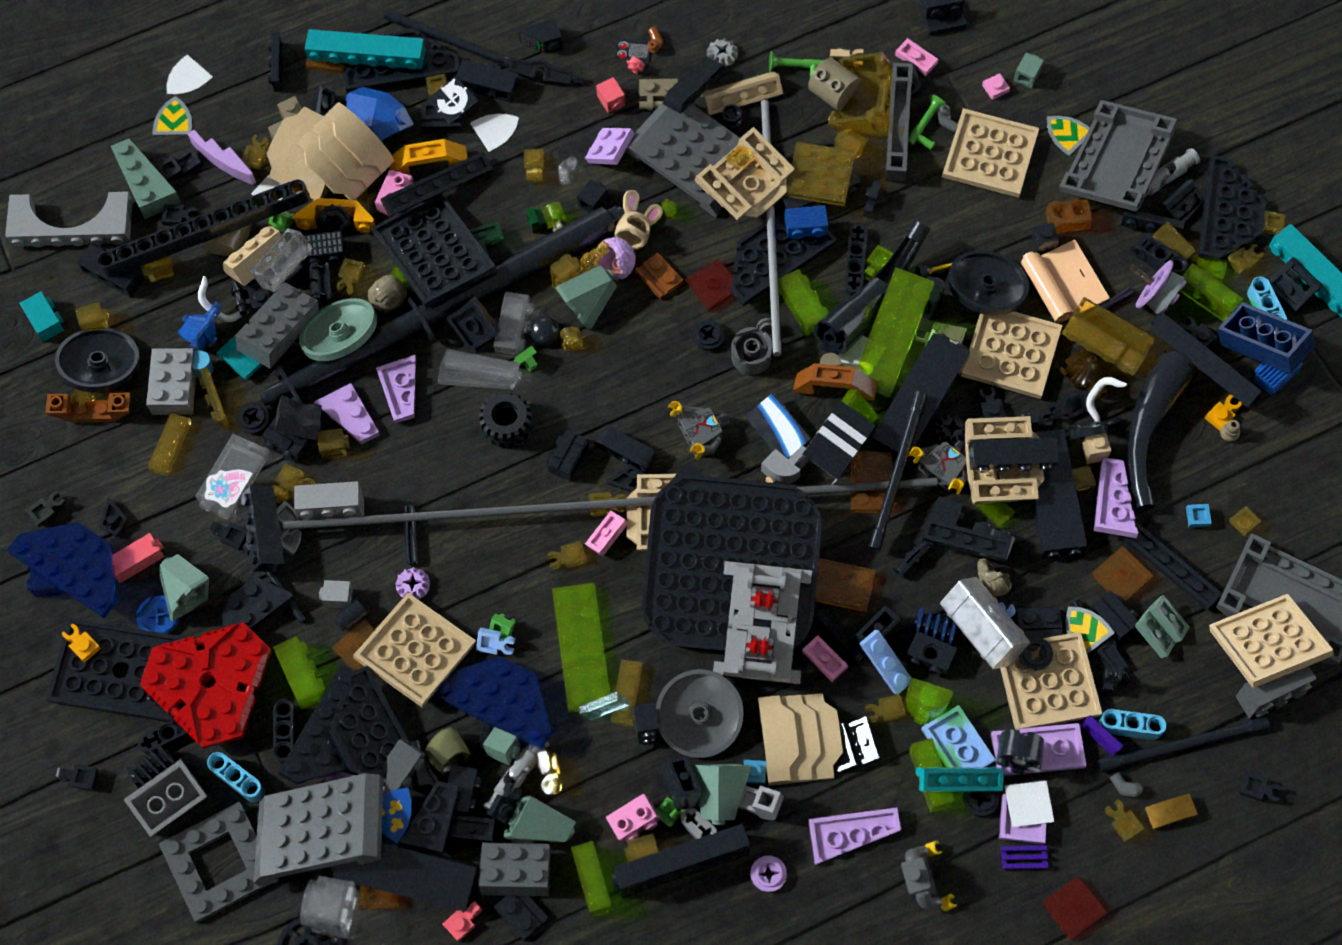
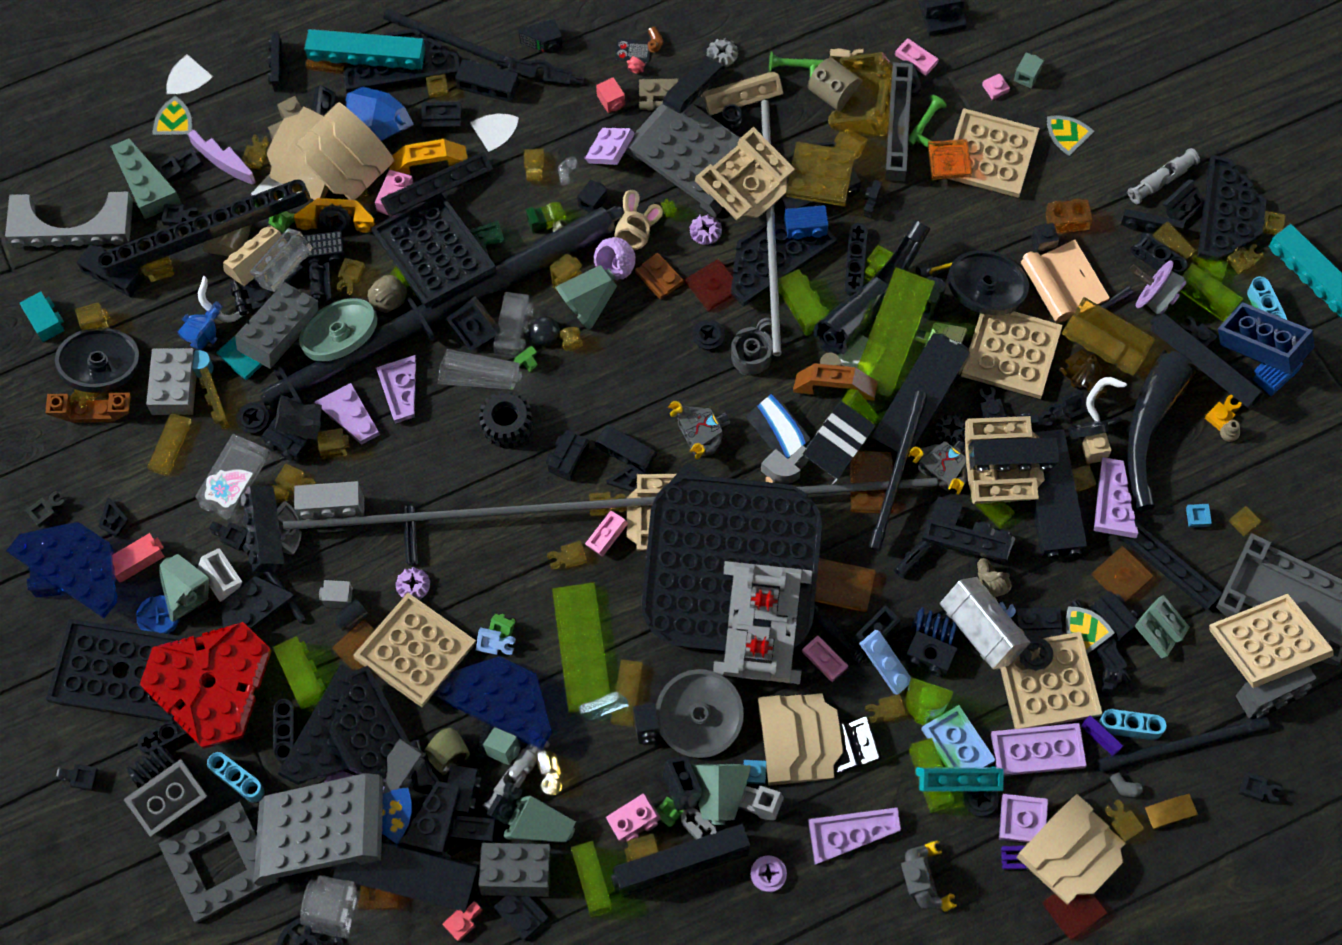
(81, 644): light orange plate -> none
(221, 575): none -> white brick
(452, 99): sticker -> none
(592, 259): clear yellow plate -> none
(702, 236): none -> lavender gear
(739, 156): clear yellow plate -> none
(945, 118): dark grey arm -> none
(949, 159): none -> clear orange tile
(1020, 751): black brick -> none
(1029, 803): white sticker -> none
(1073, 851): none -> tan slope
(1119, 155): dark grey slope -> none
(1290, 289): black plate -> none

